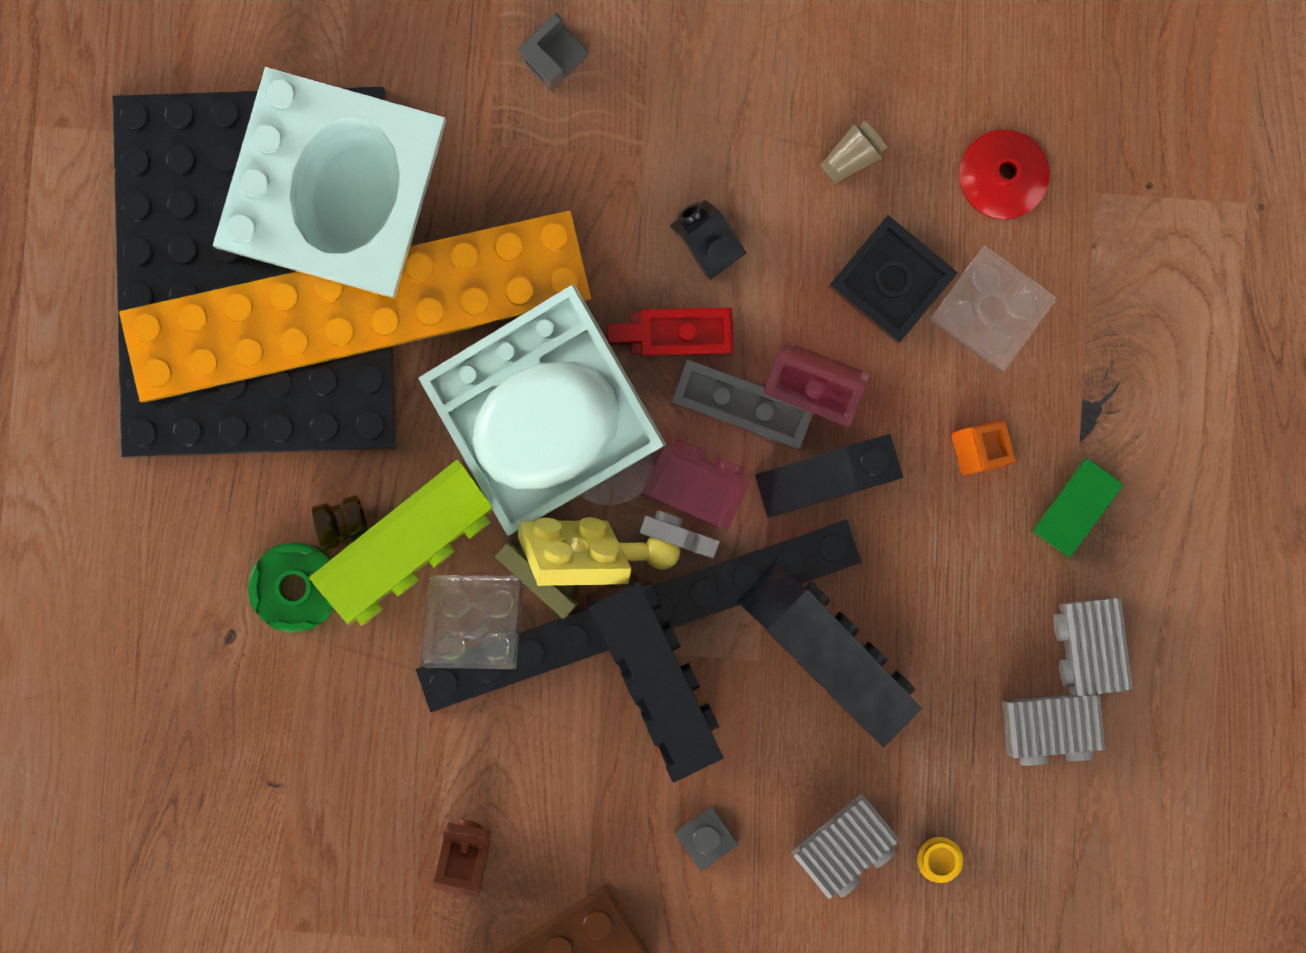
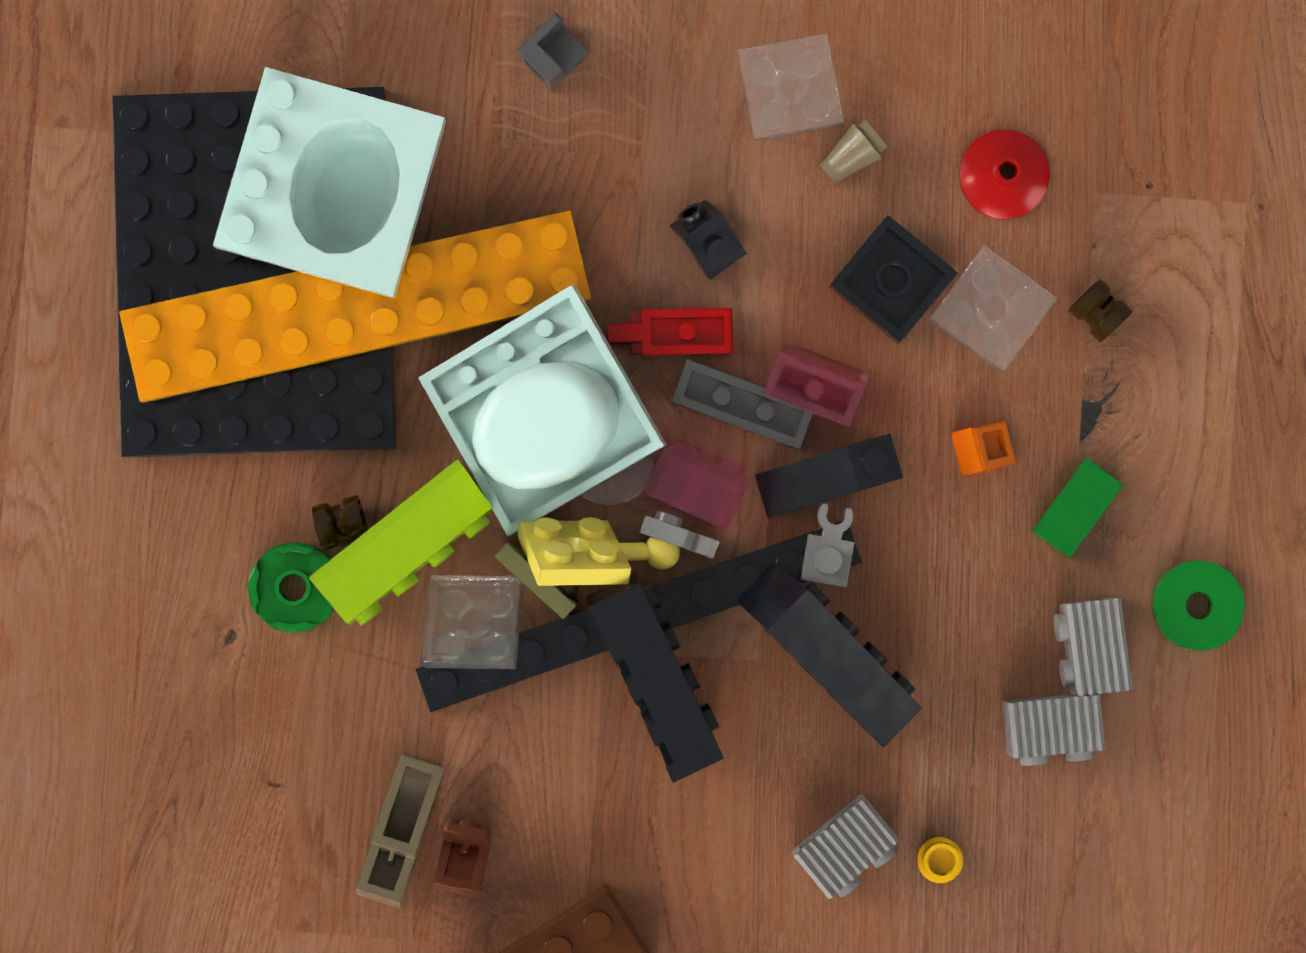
(399, 831): none -> dark tan slope
(706, 838): dark grey plate -> none
(790, 87): none -> clear plate
(827, 556): none -> light grey plate
(1100, 310): none -> dark brown wheel
(1224, 601): none -> green tile

